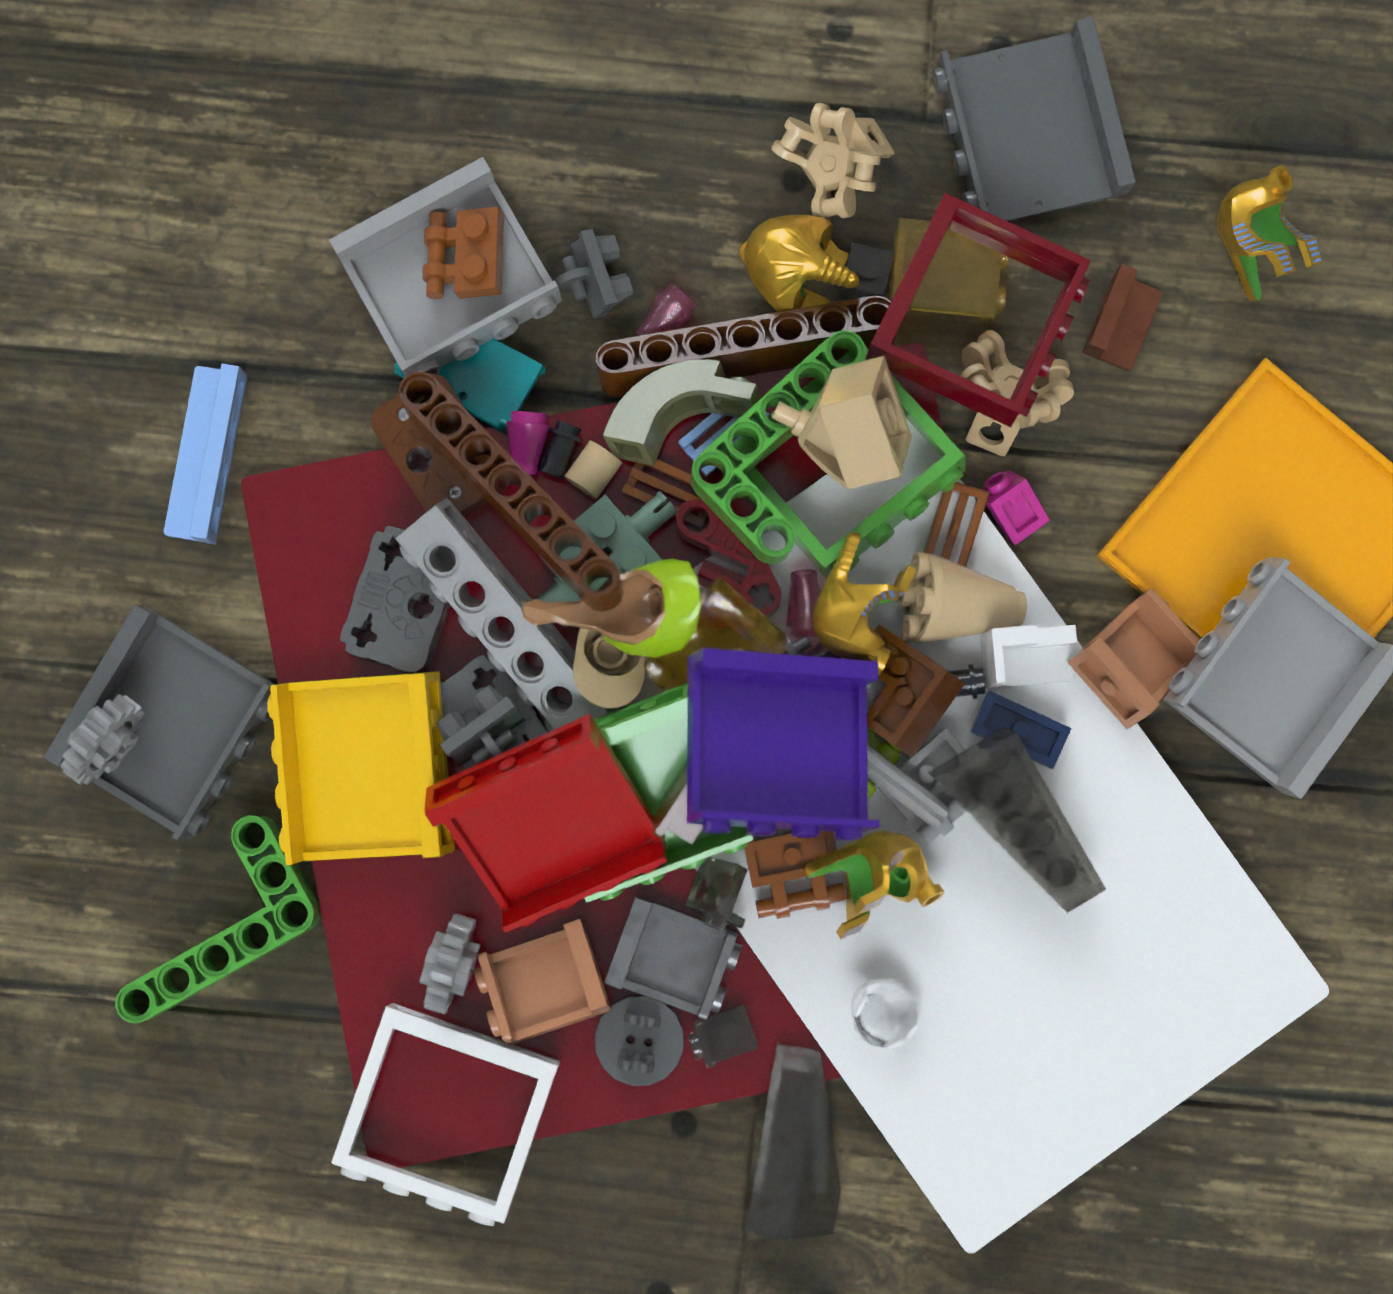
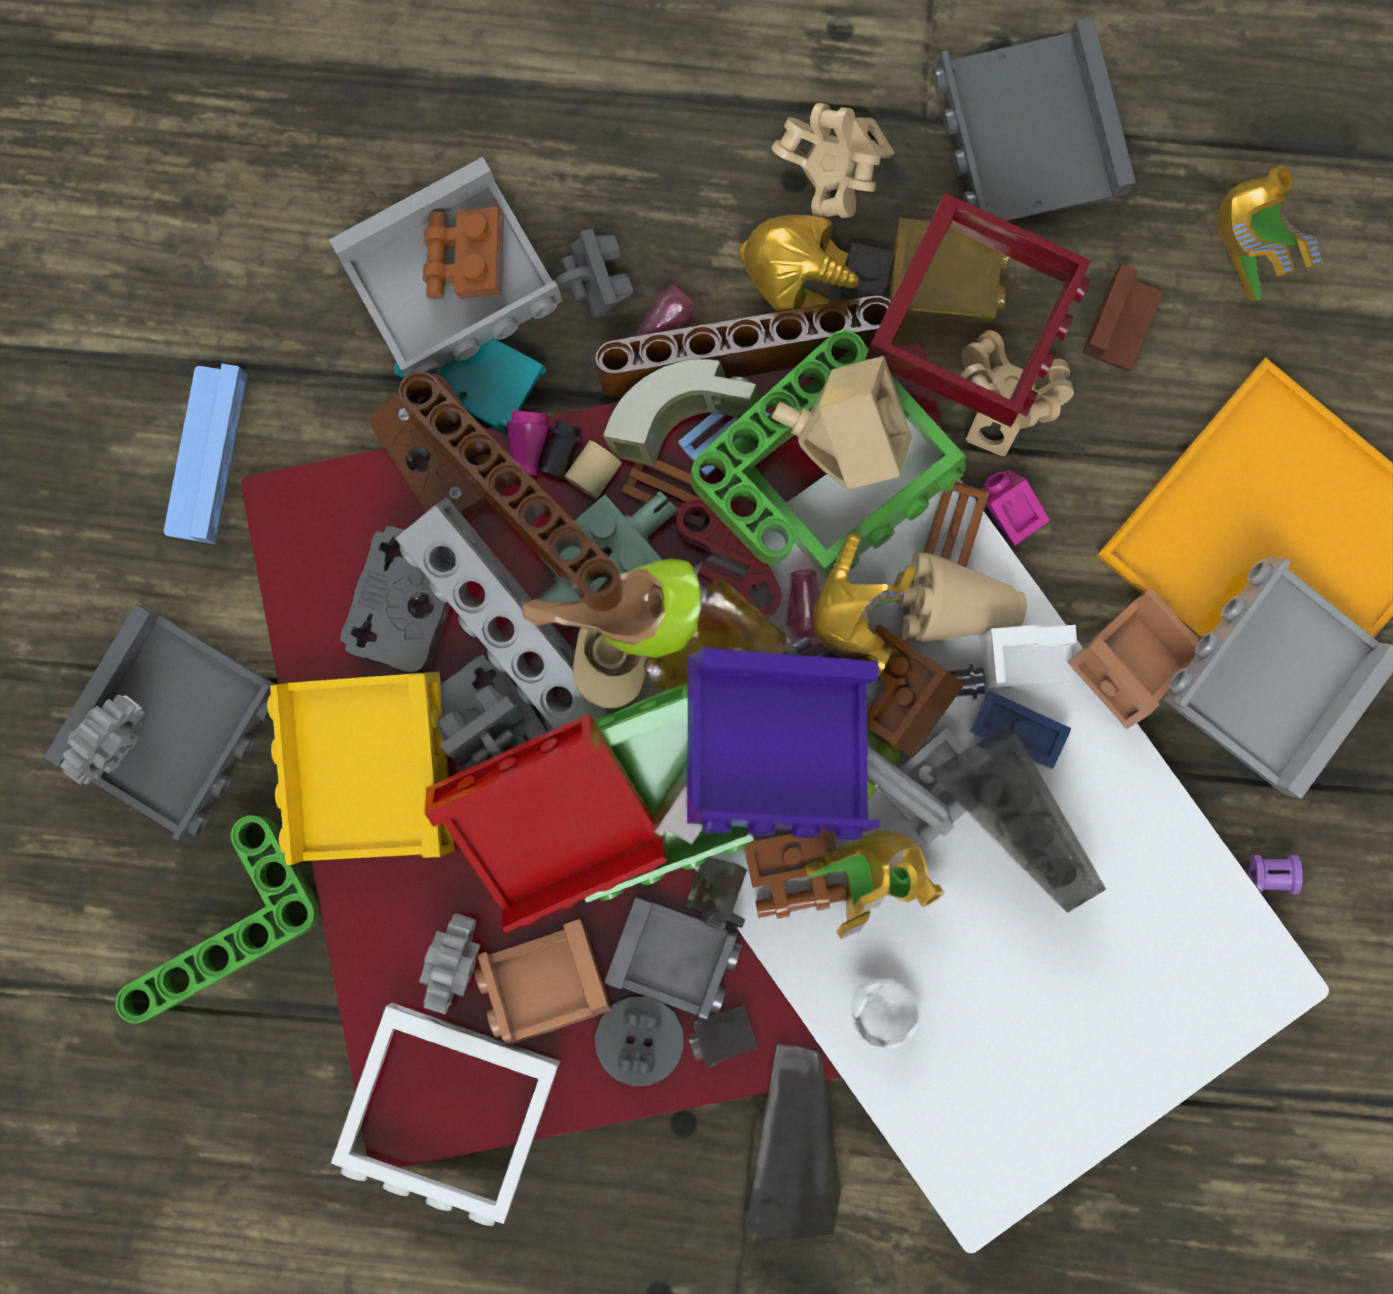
(1276, 873): none -> medium lavender bush

